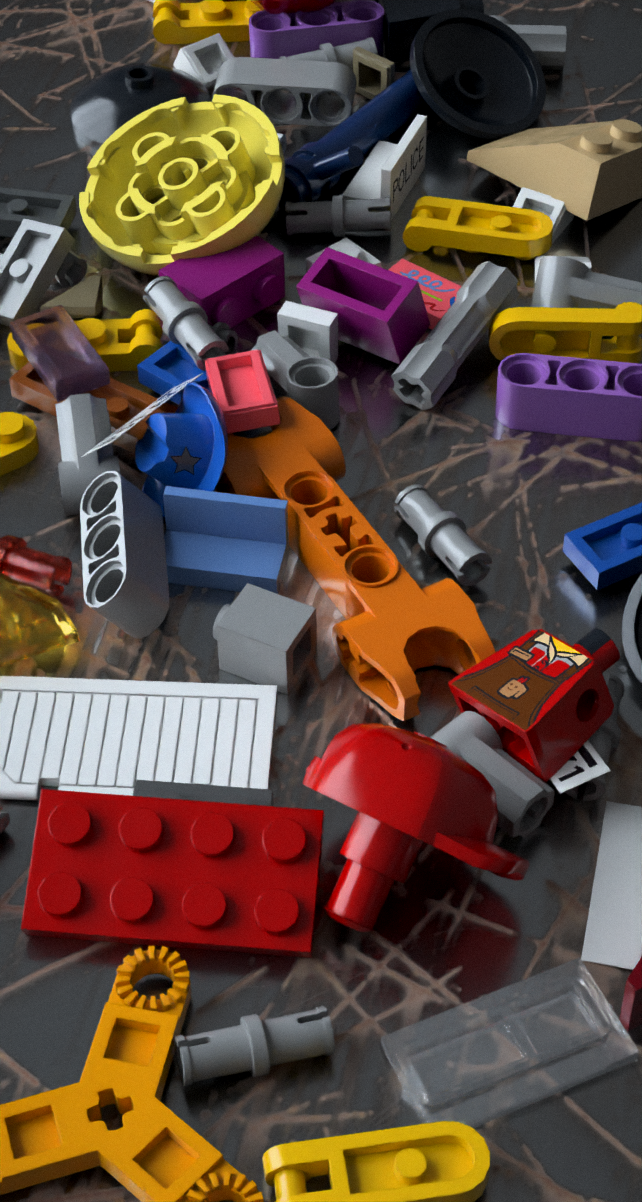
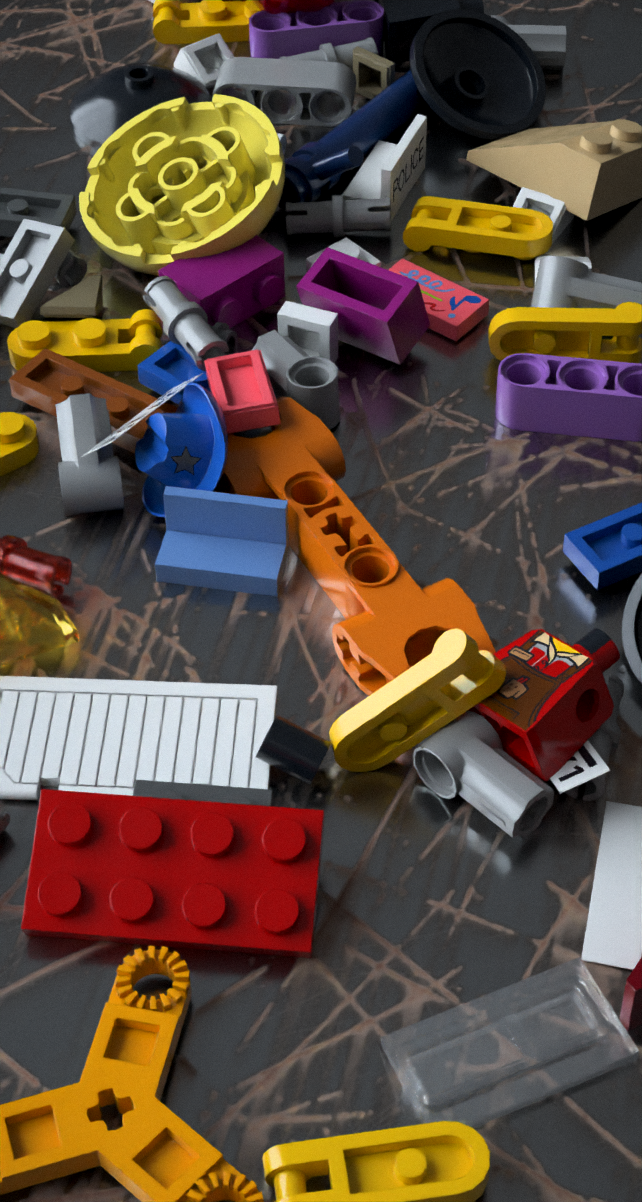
(60, 353): tile -> none
(123, 555): light grey beam -> none
(254, 1045): light grey pin -> none
(266, 637): light grey brick -> none
(293, 749): none -> black hinge
(404, 795): red piece -> none
(416, 703): none -> yellow plate
(434, 363): light grey axle -> none
(442, 535): light grey pin -> none

